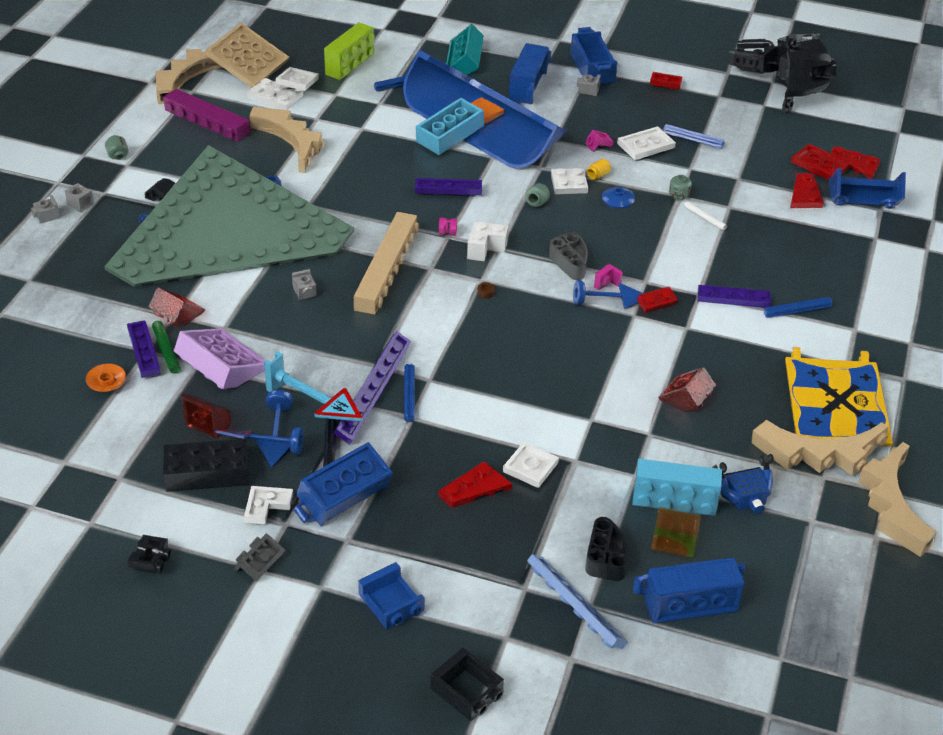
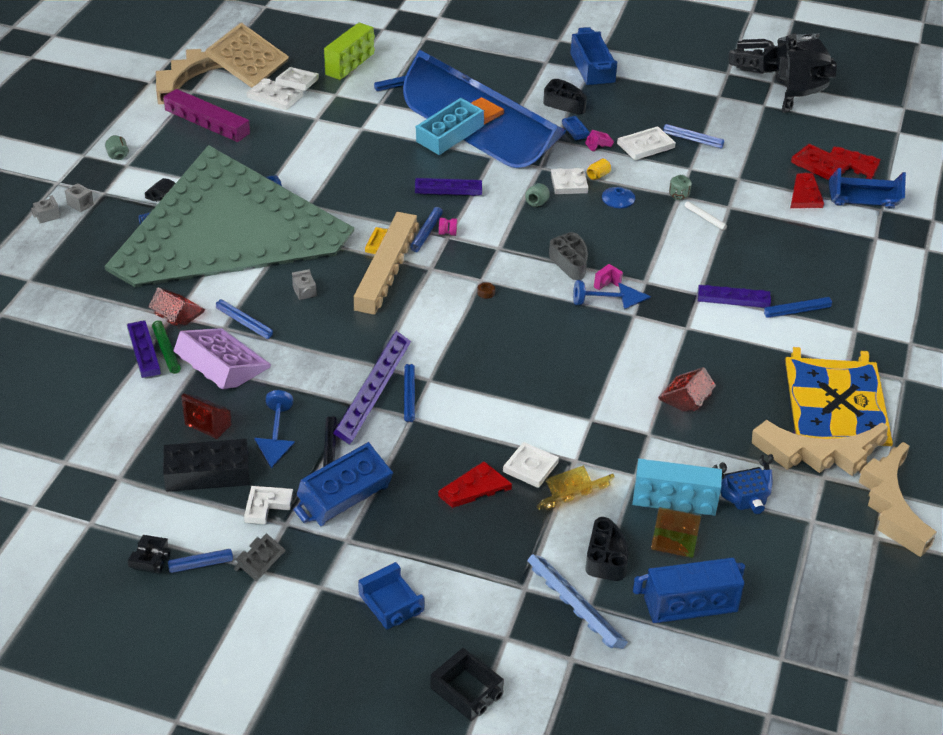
(105, 377): orange dish -> none
(200, 560): none -> blue axle
(244, 319): none -> axle
(293, 131): tan arch -> none
(295, 441): blue piece -> none
(338, 407): medium azure piece -> none
(375, 240): none -> yellow tile
(424, 228): none -> blue piece
(465, 50): teal slope -> none
(486, 238): white brick -> none
(527, 72): blue container -> none
(564, 96): none -> black beam
(572, 483): none -> clear yellow bracket
(575, 127): none -> blue plate
(589, 84): light grey brick -> none
(657, 299): red plate -> none
(666, 80): red plate -> none

